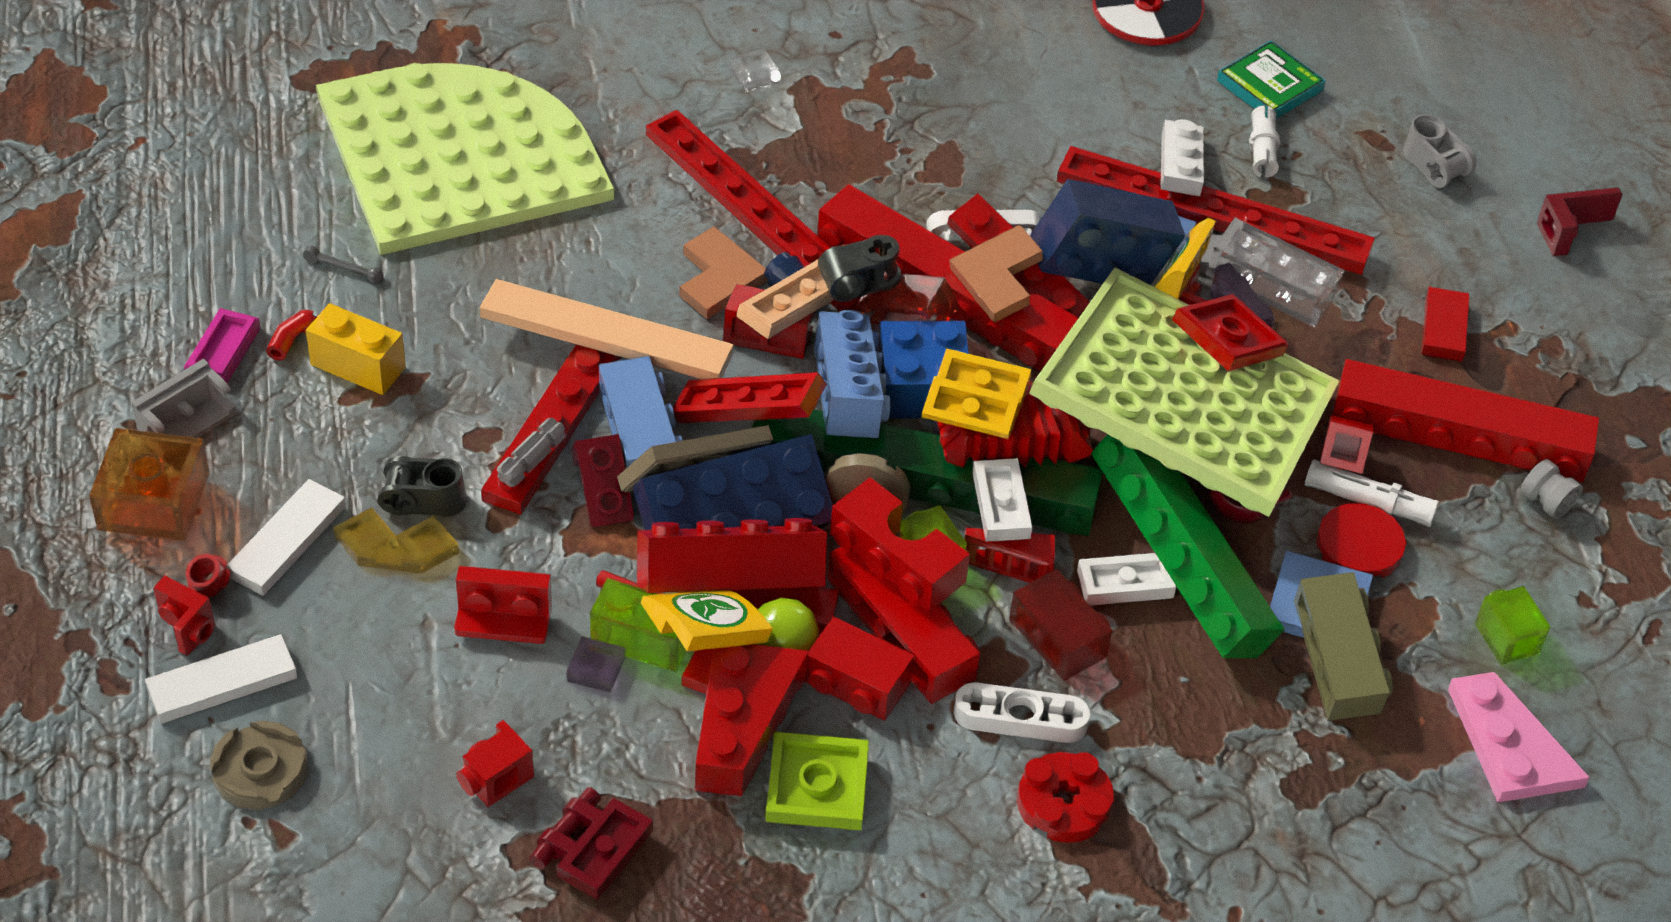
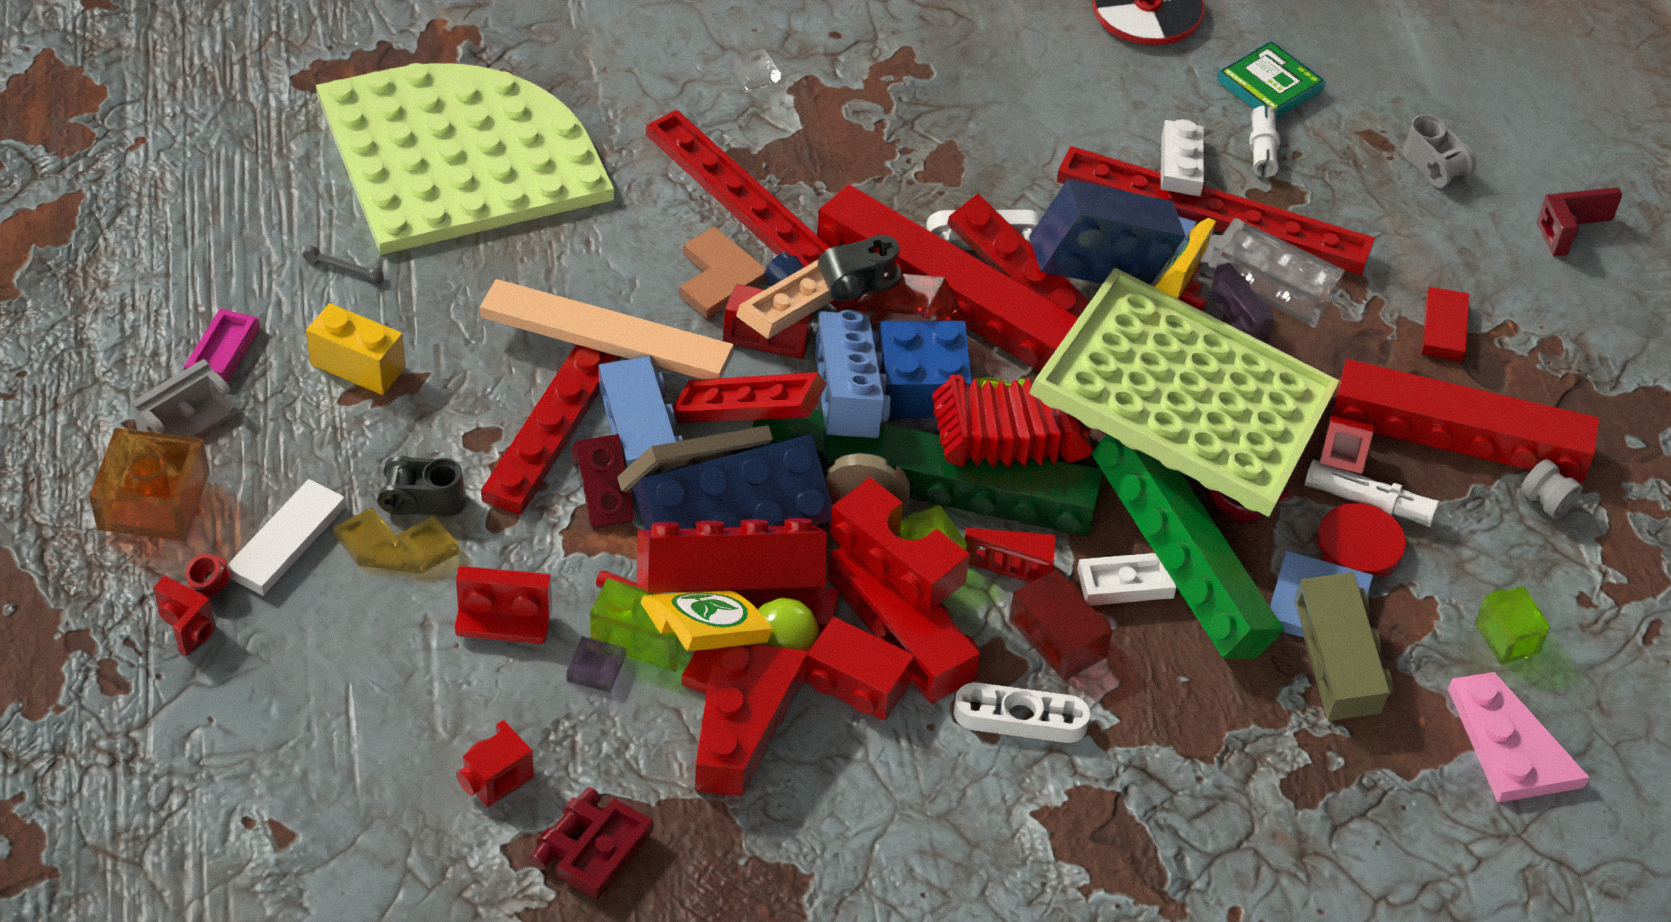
(221, 678): white tile -> none
(259, 765): dark tan tile -> none
(287, 332): red arm -> none
(531, 452): light grey axle -> none
(817, 781): lime plate -> none
(977, 393): yellow slope -> none
(990, 269): nougat tile -> none
(1002, 500): white plate -> none
(1072, 773): red plate -> none
(1230, 332): red tile -> none

